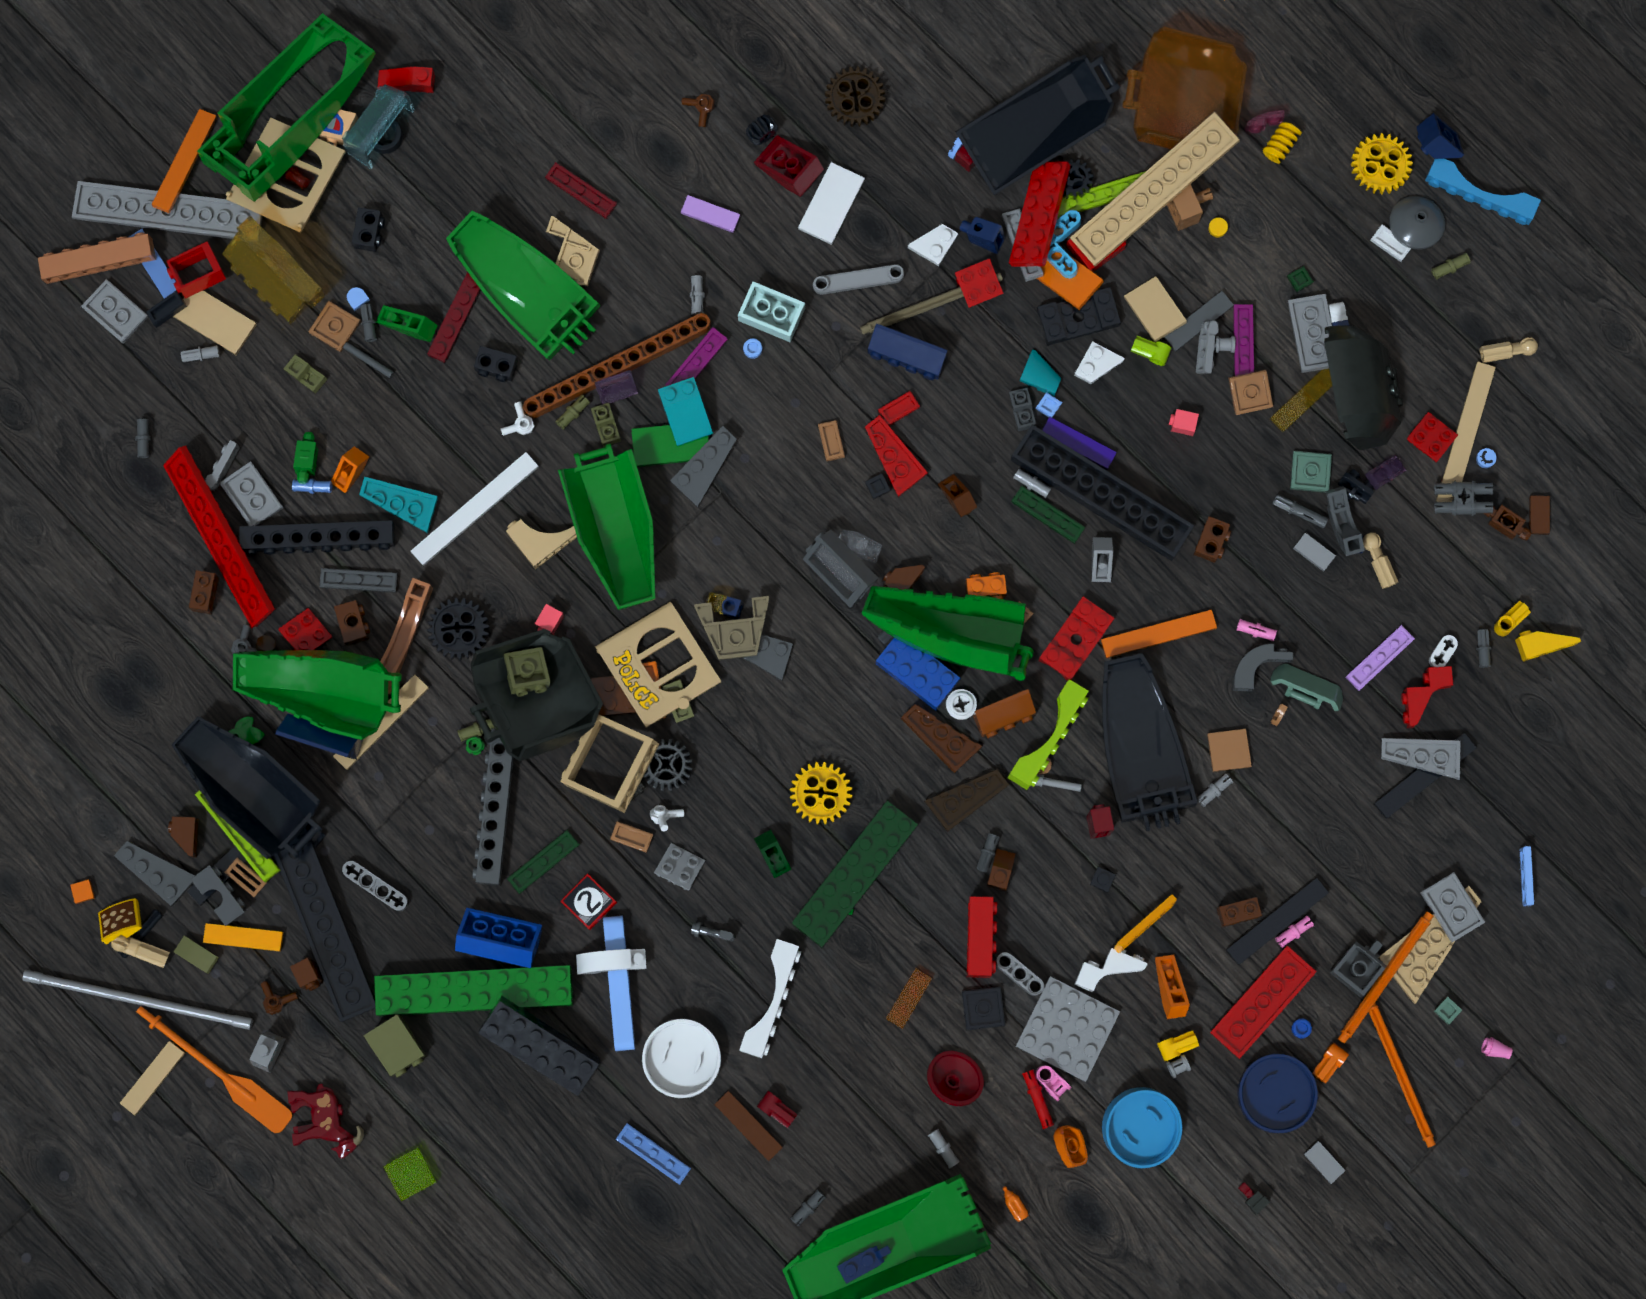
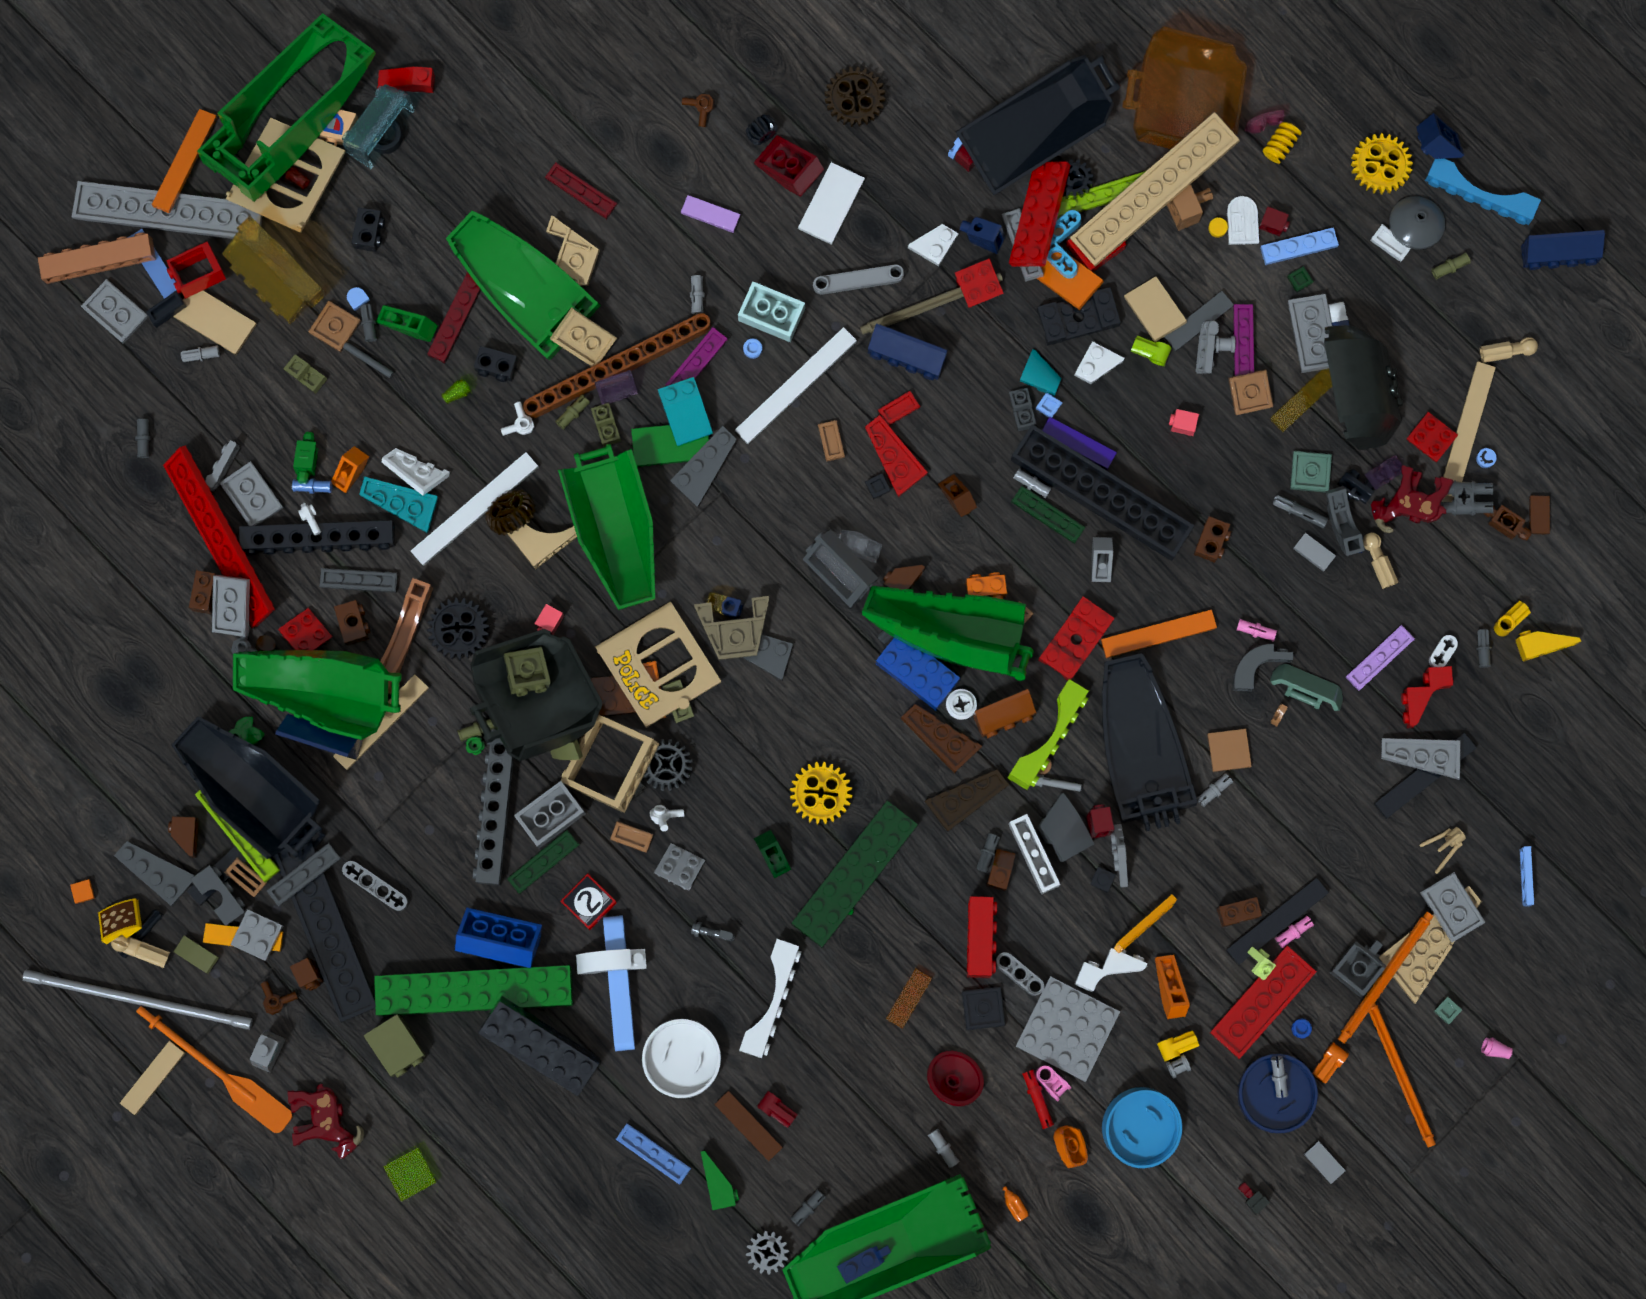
(230, 605): none -> light grey tile
(256, 935): none -> light grey plate
(303, 874): none -> dark grey tile
(308, 513): none -> white piece
(417, 474): none -> white wing
(456, 391): none -> clear neon green cone
(510, 512): none -> dark brown gear
(549, 814): none -> light grey slope
(568, 752): none -> olive slope
(583, 338): none -> tan tile
(719, 1187): none -> green slope
(770, 1243): none -> light grey gear
(795, 385): none -> white tile
(1034, 854): none -> white brick
(1065, 829): none -> dark grey slope
(1119, 854): none -> light grey wing
(1242, 221): none -> white window
(1264, 965): none -> yellowish green bracket
(1274, 221): none -> dark red brick
(1279, 1076): none -> light grey pin
(1299, 246): none -> light blue plate
(1412, 502): none -> dark red animal
(1453, 838): none -> tan plant
(1563, 249): none -> dark blue slope

